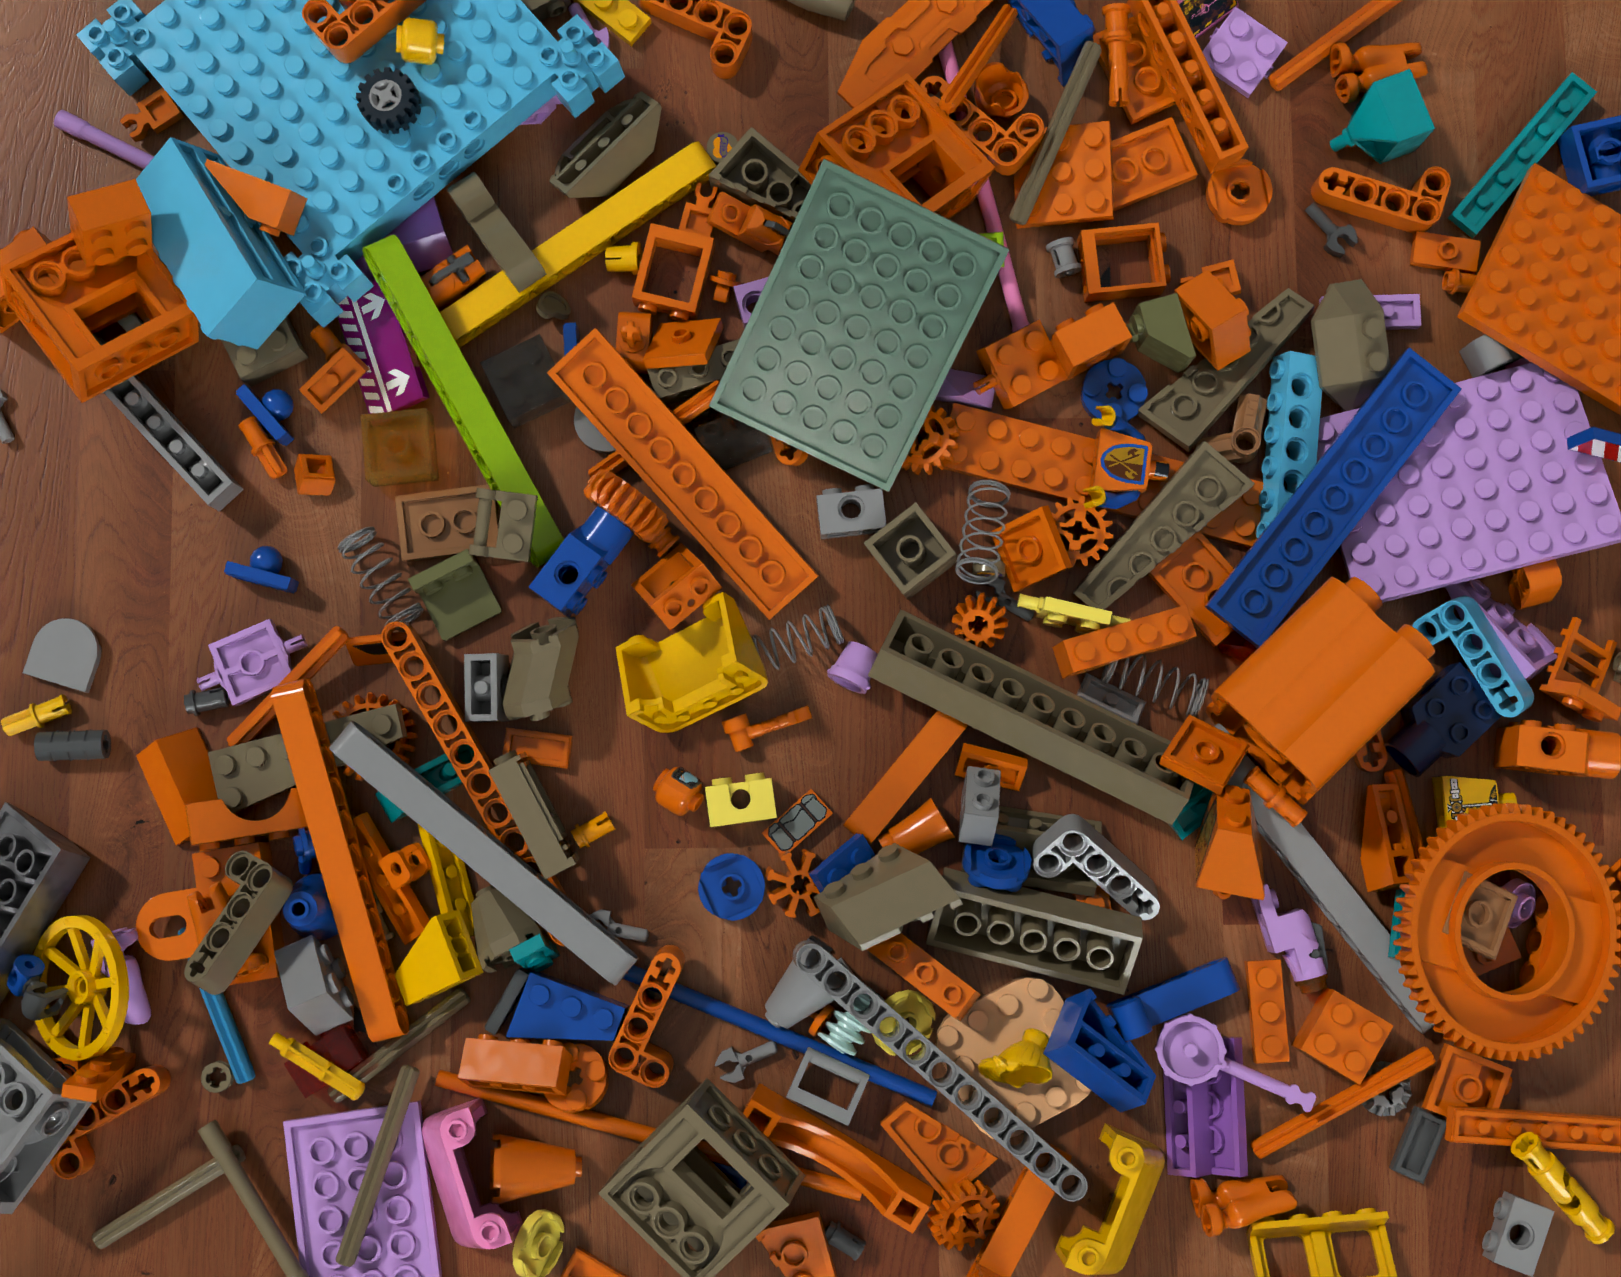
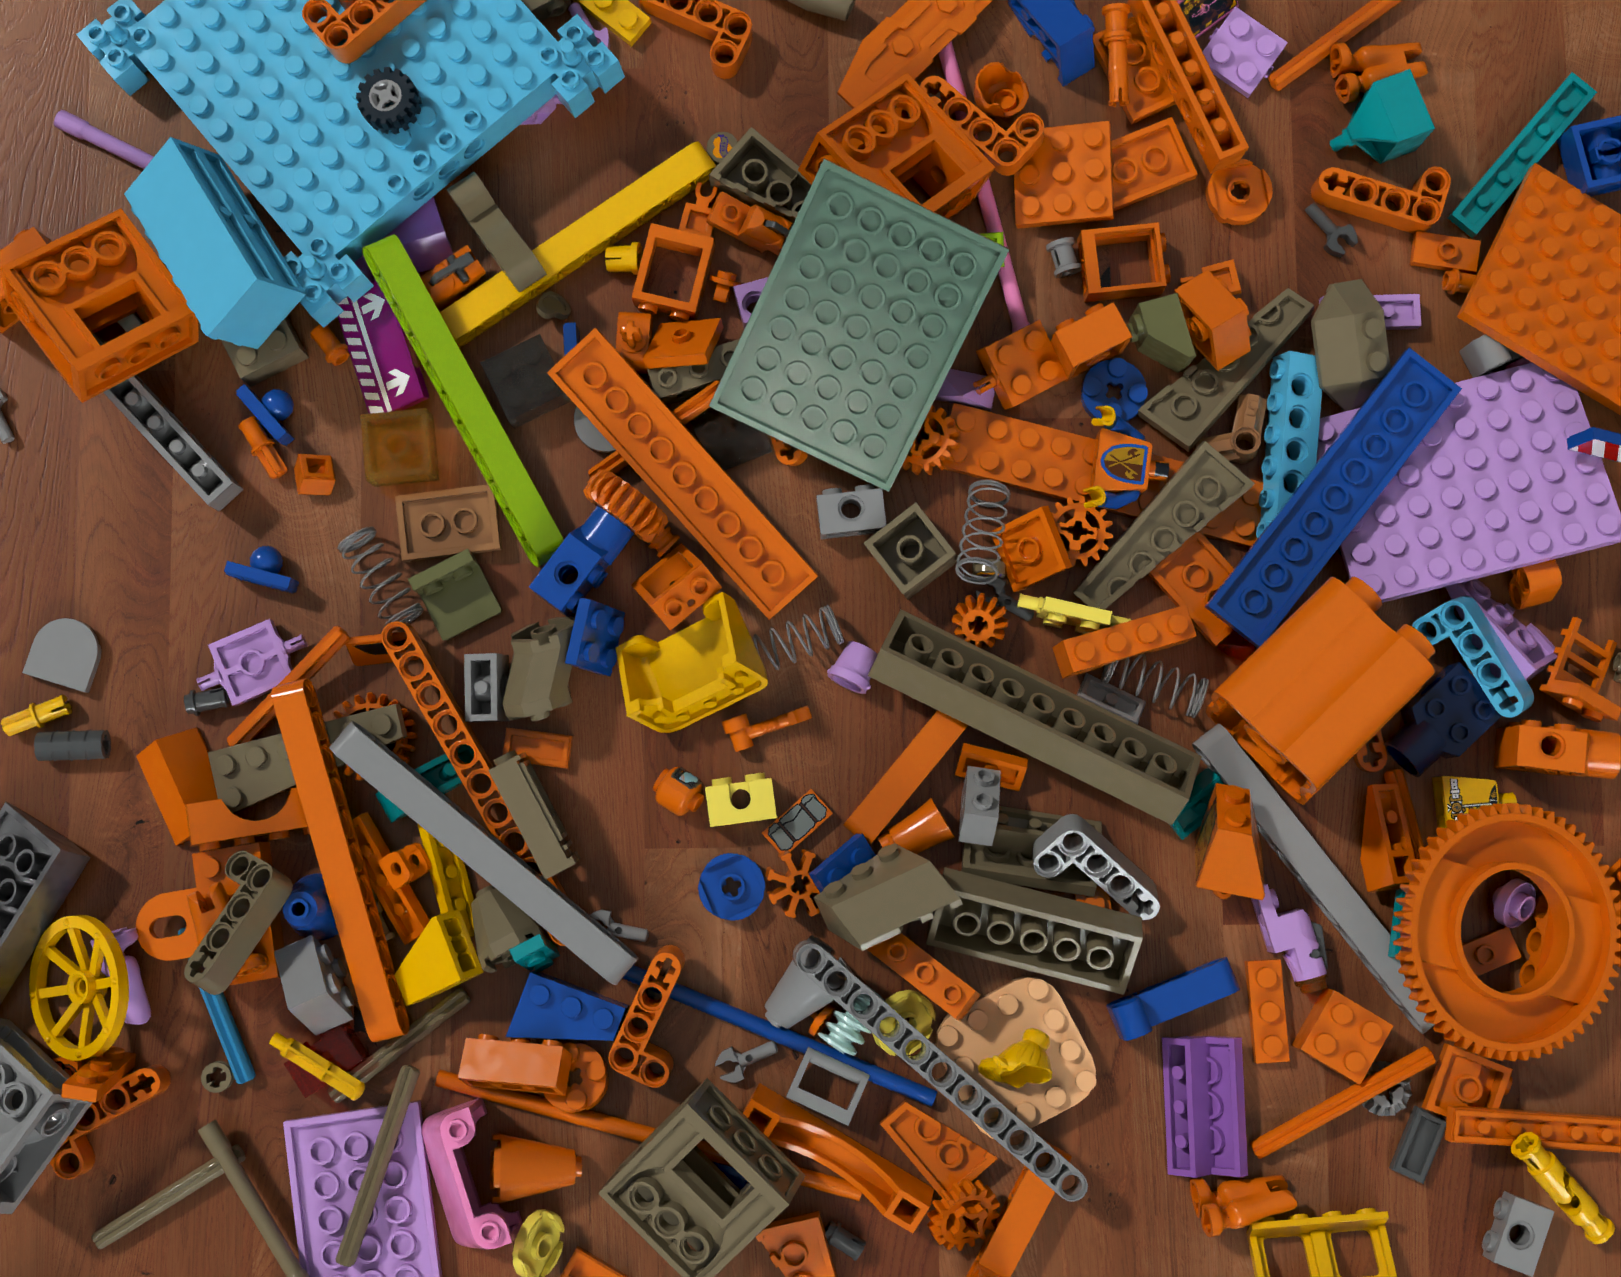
(25, 982): leg -> none
(110, 223): orange brick -> none
(157, 112): orange plate -> none
(260, 200): orange slope -> none
(305, 850): blue plate -> none
(334, 379): orange plate -> none
(419, 41): yellow head -> none
(507, 1001): dark grey tile -> none
(514, 529): dark tan plate -> none
(592, 830): light orange pin -> none
(595, 637): none -> blue plate
(609, 149): dark tan wedge -> none
(978, 59): orange axle -> none
(1007, 874): blue plate -> none
(1055, 132): dark tan axle -> none
(1097, 1055): blue wedge -> none
(1109, 1248): yellow windscreen -> none
(1194, 1052): lavender piece -> none
(1204, 754): orange plate -> none
(1275, 796): orange pin -> none
(1484, 918): medium nougat tile -> none

